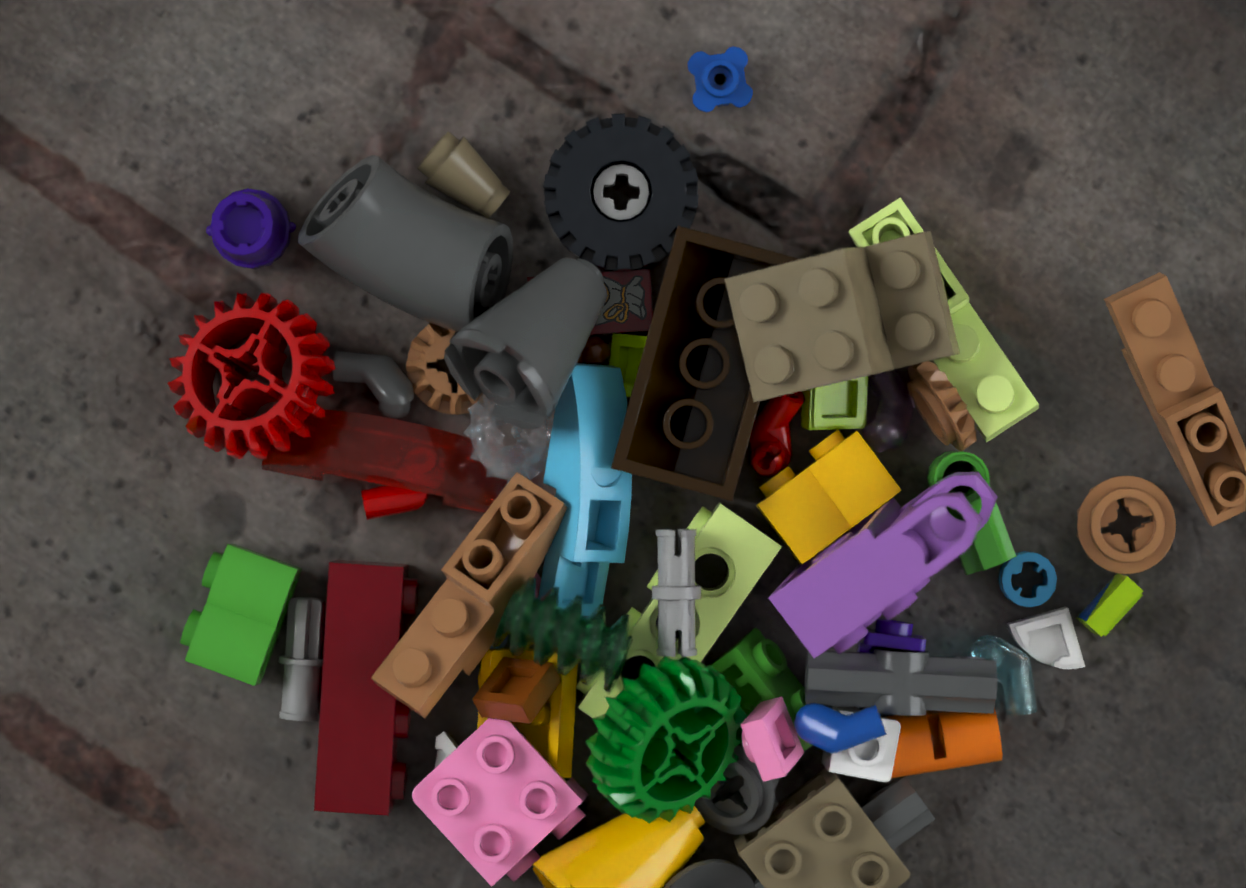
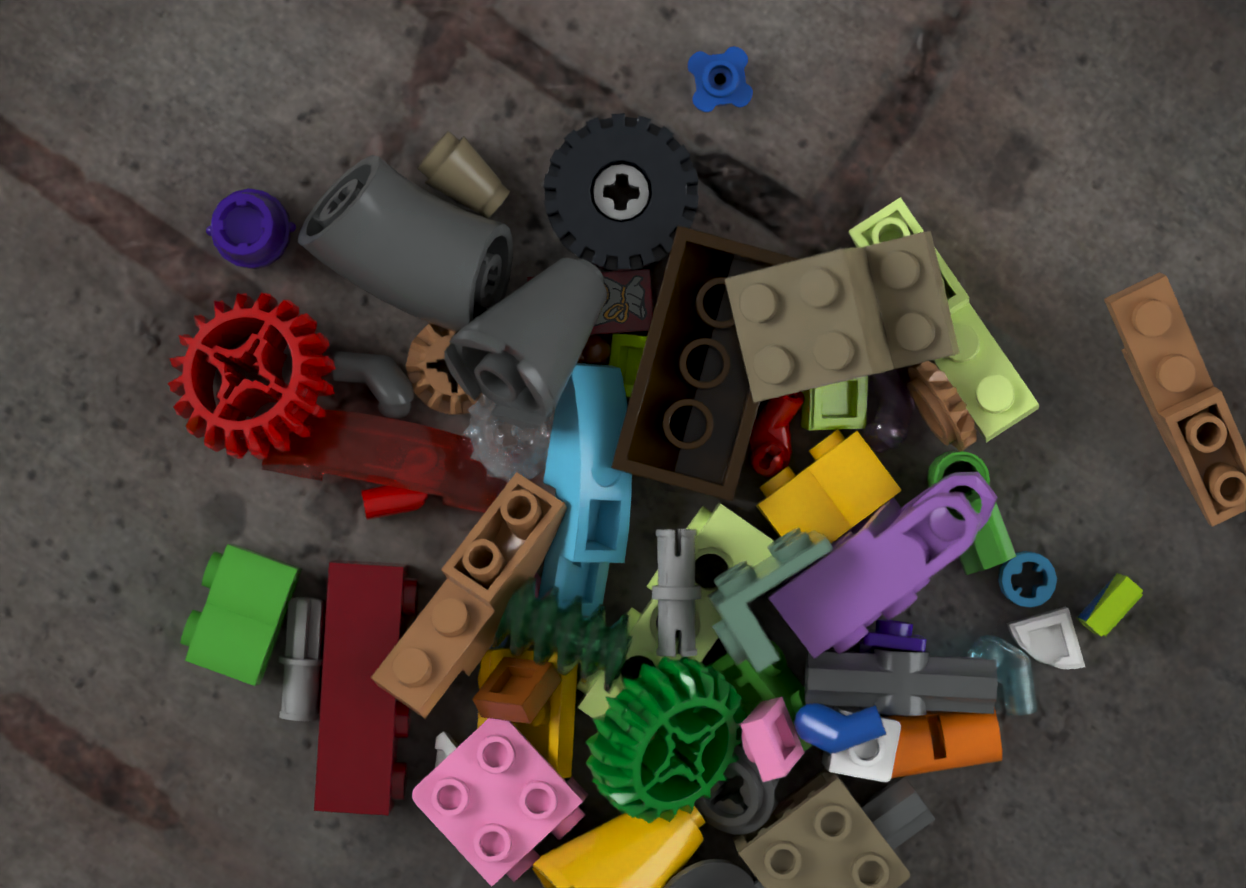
(742, 583): none -> sand green bracket
(1149, 541): medium nougat gear -> none

